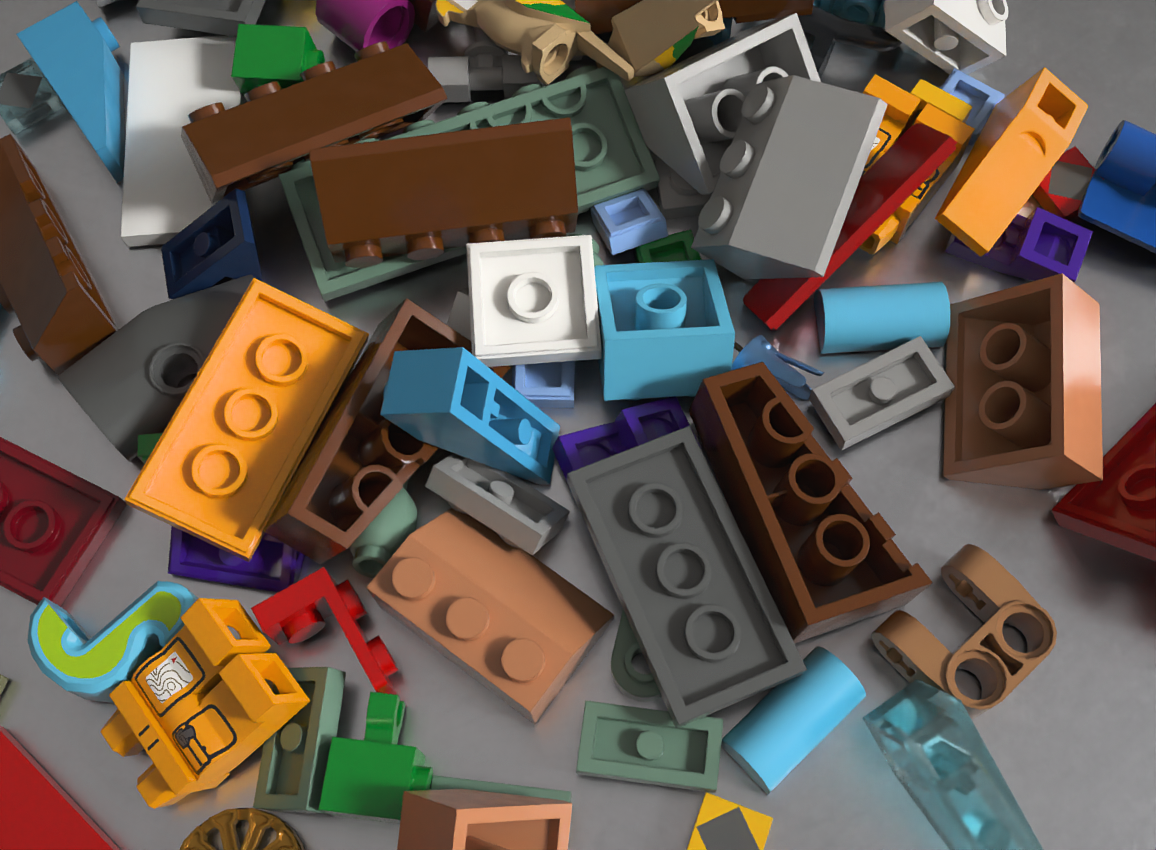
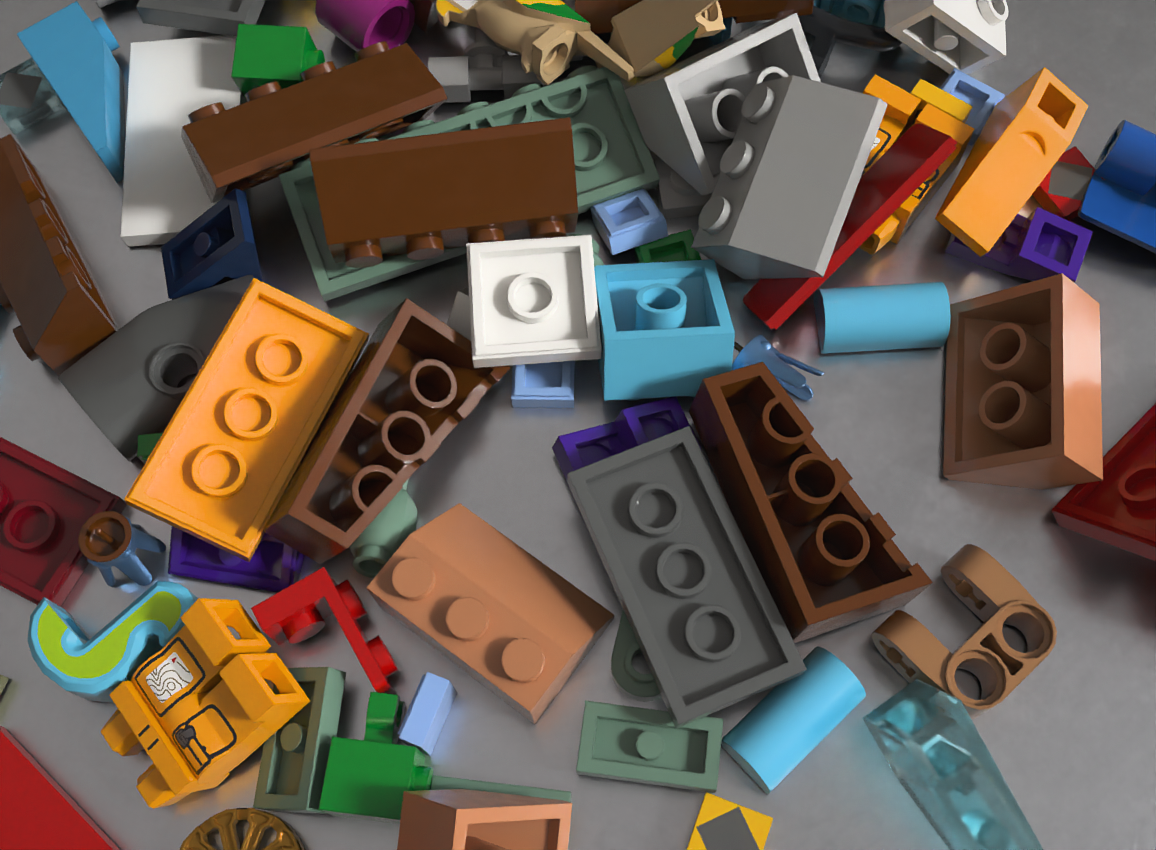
(112, 541): none -> piece
(427, 713): none -> light blue tile
(470, 411): dark azure slope -> none
(499, 501): light grey plate -> none
(881, 393): light grey plate -> none

